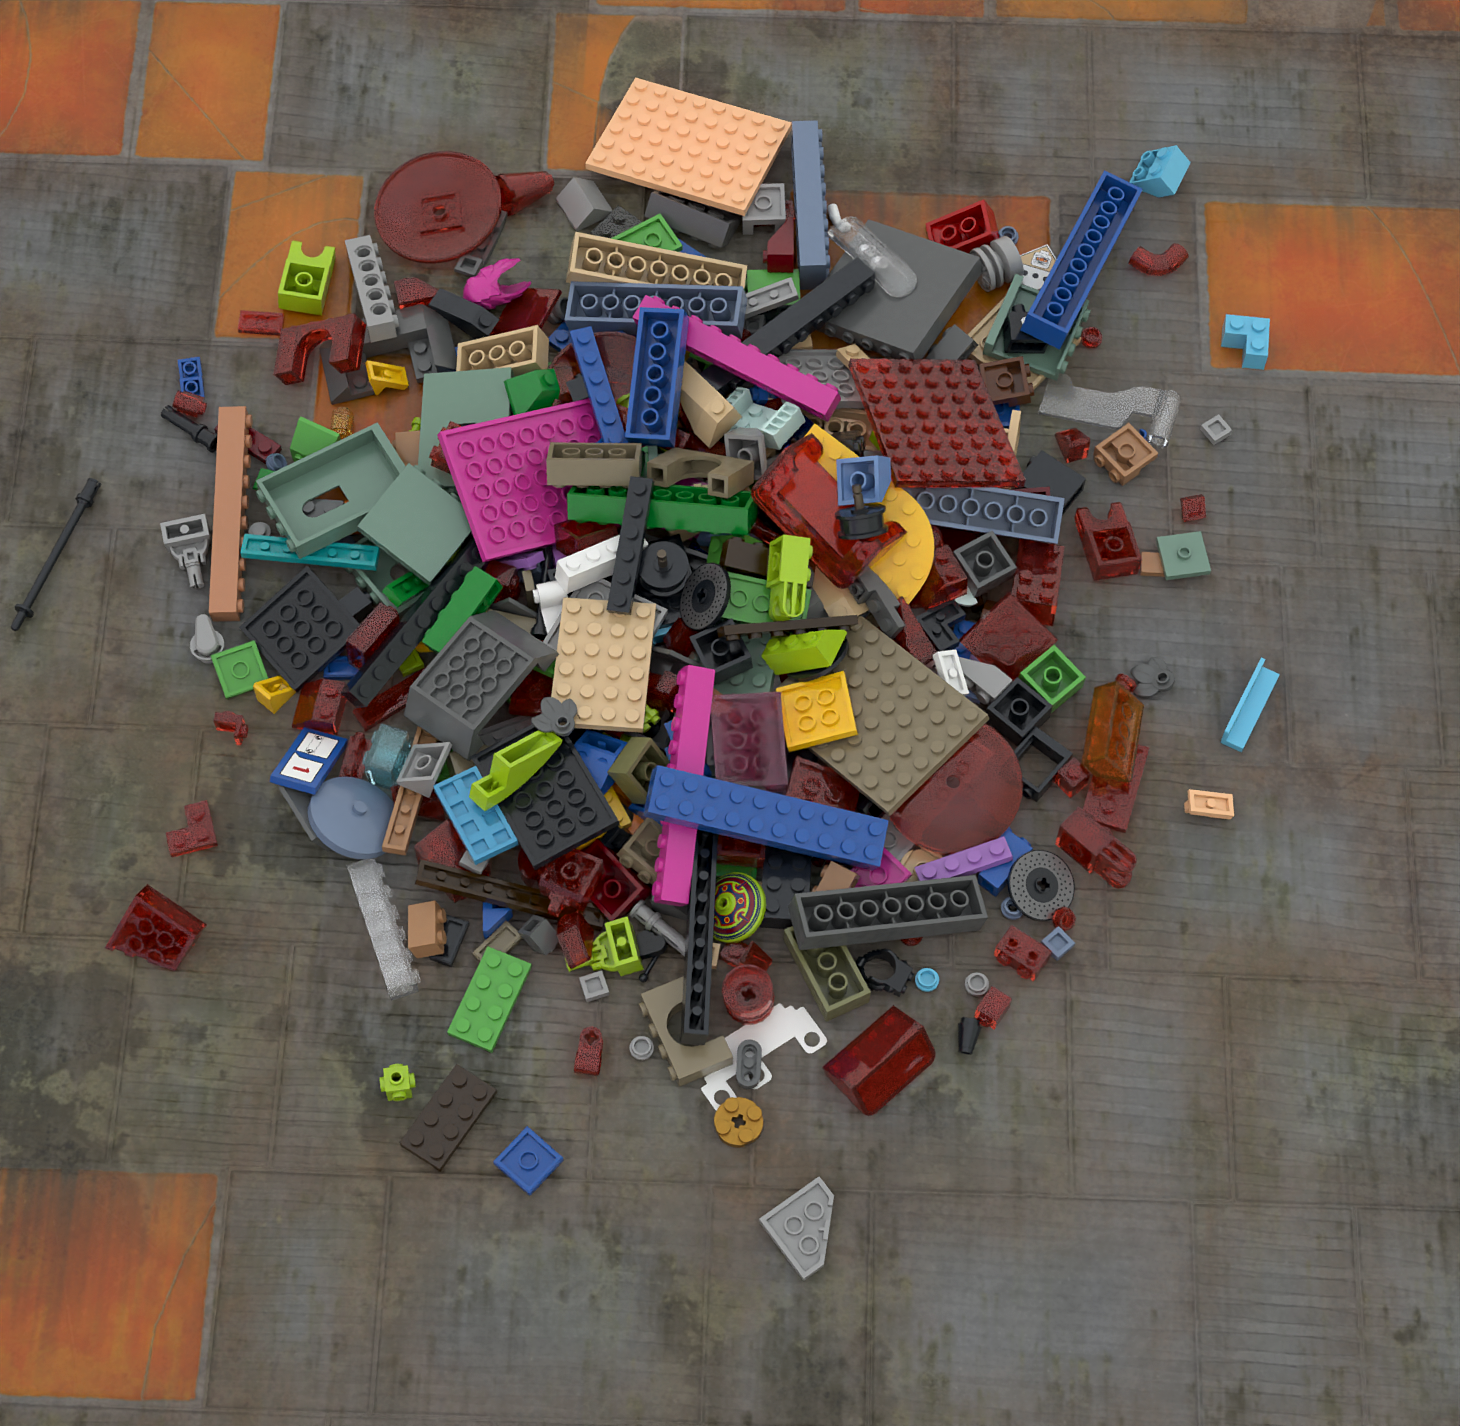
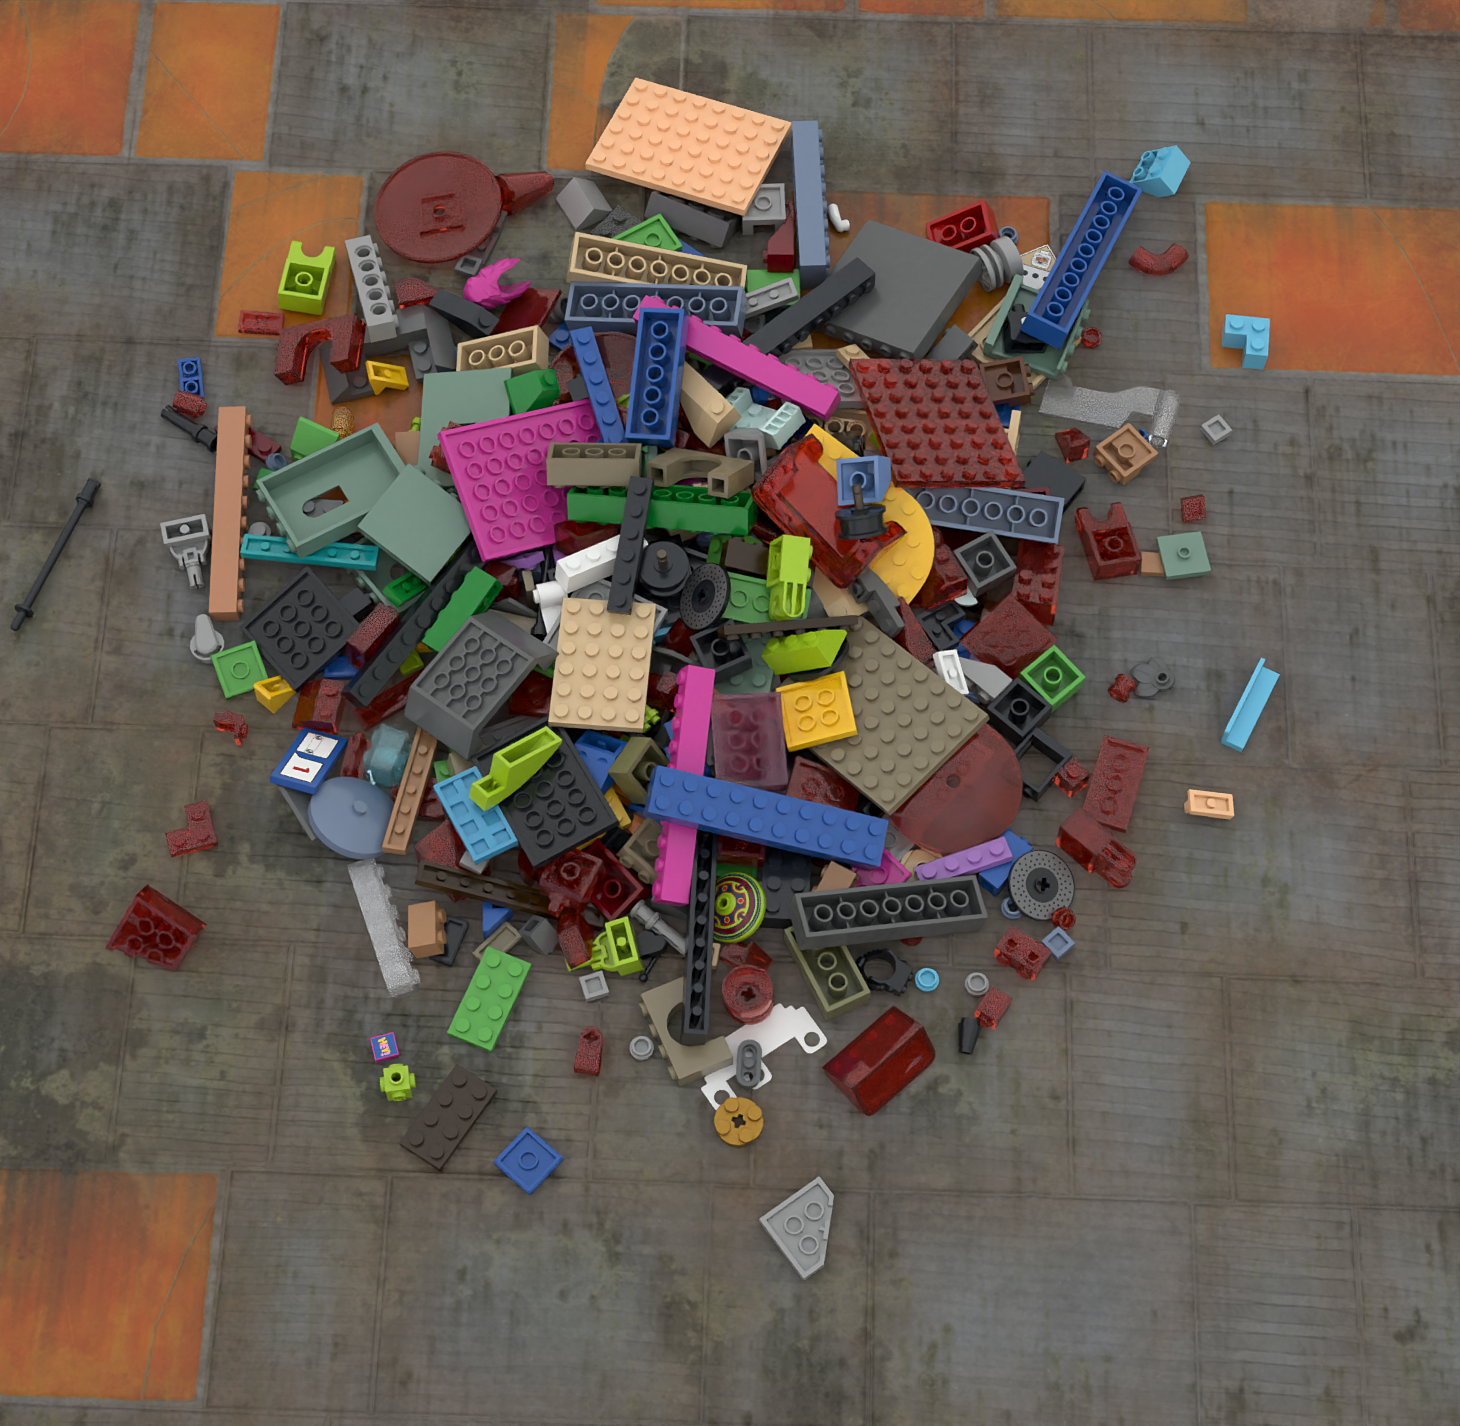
(384, 1047): none -> tile
(424, 767): light grey slope -> none
(554, 713): dark grey plate -> none
(859, 241): clear piece -> none
(1113, 732): clear orange slope -> none

